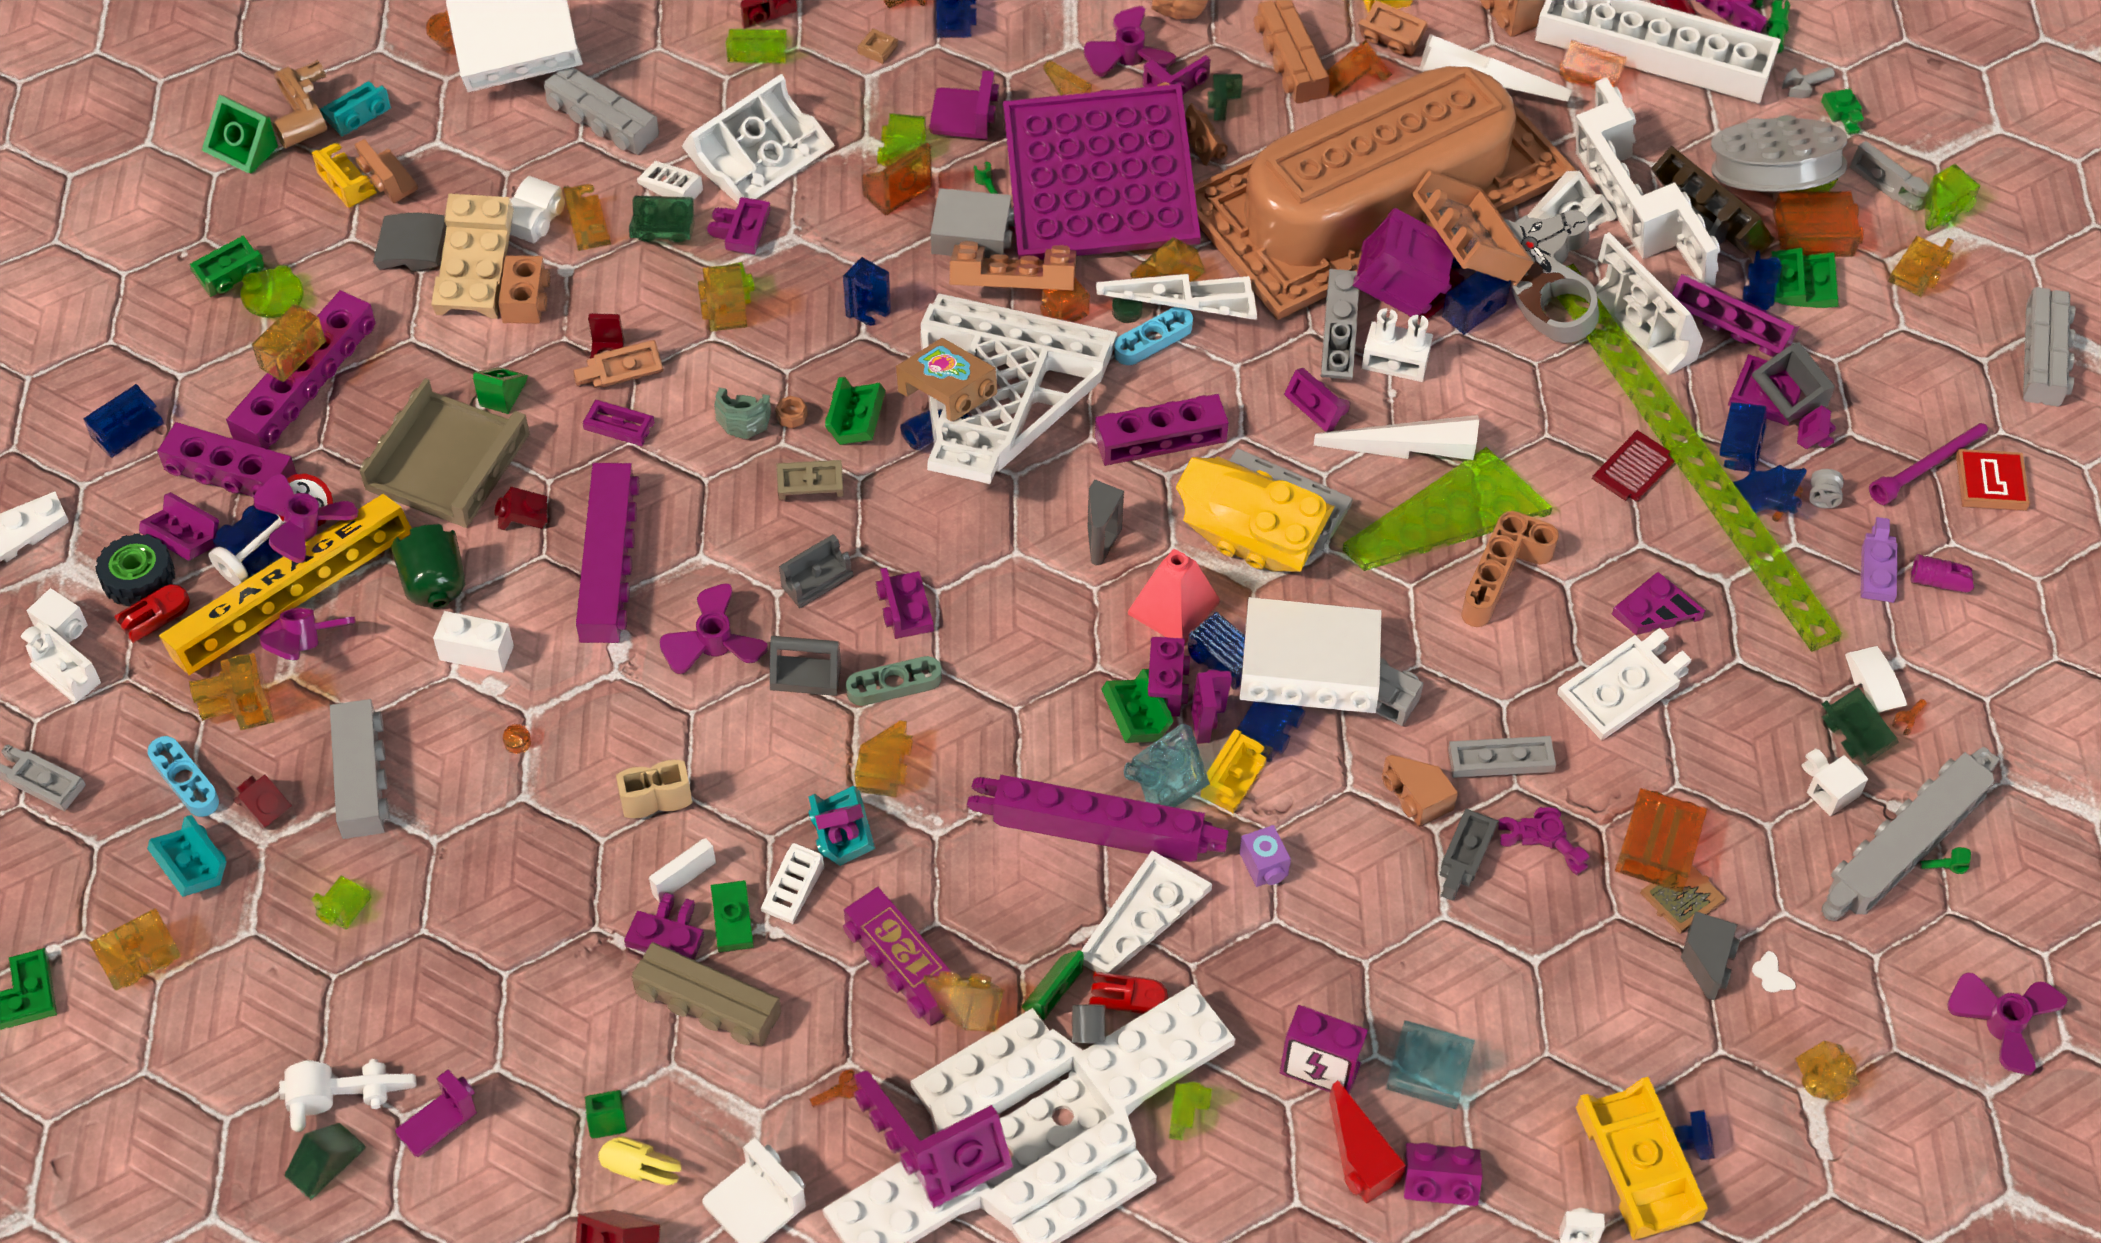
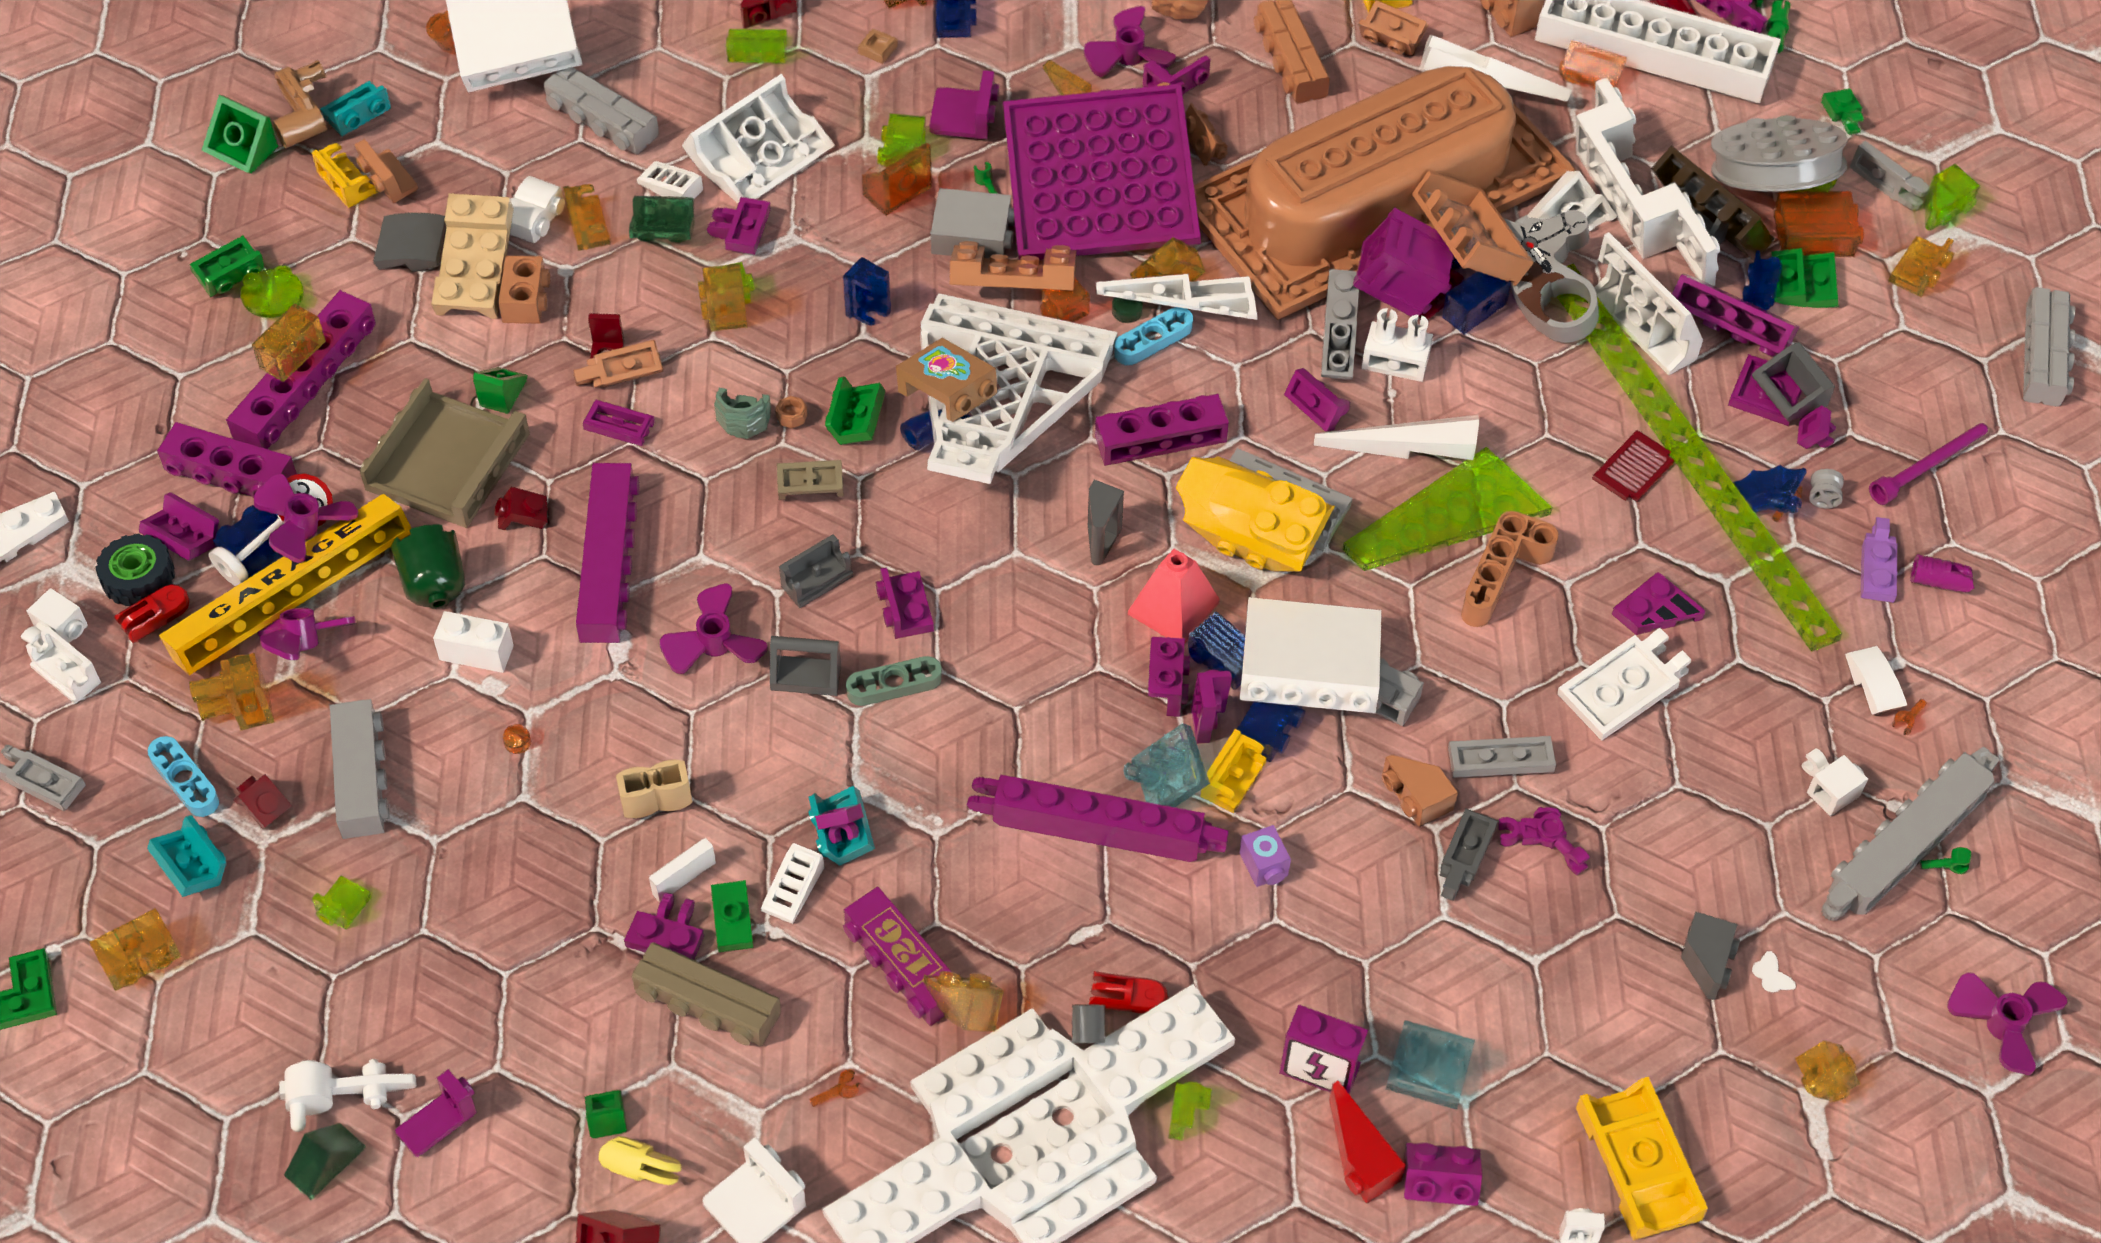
(123, 421): clear blue hinge -> none
(881, 761): clear yellow slope -> none
(947, 1160): magenta bracket -> none
(1055, 984): green slope -> none
(1136, 713): green bracket -> none
(1145, 909): white wing -> none
(1223, 88): clear green bracket -> none
(1354, 66): clear orange bracket -> none
(1661, 840): clear orange brick -> none
(1680, 907): piece -> none
(1697, 1135): clear blue tile -> none
(1744, 436): clear blue hinge -> none
(1803, 82): light grey bar -> none
(1860, 725): clear green bracket -> none
(1992, 479): red tile -> none

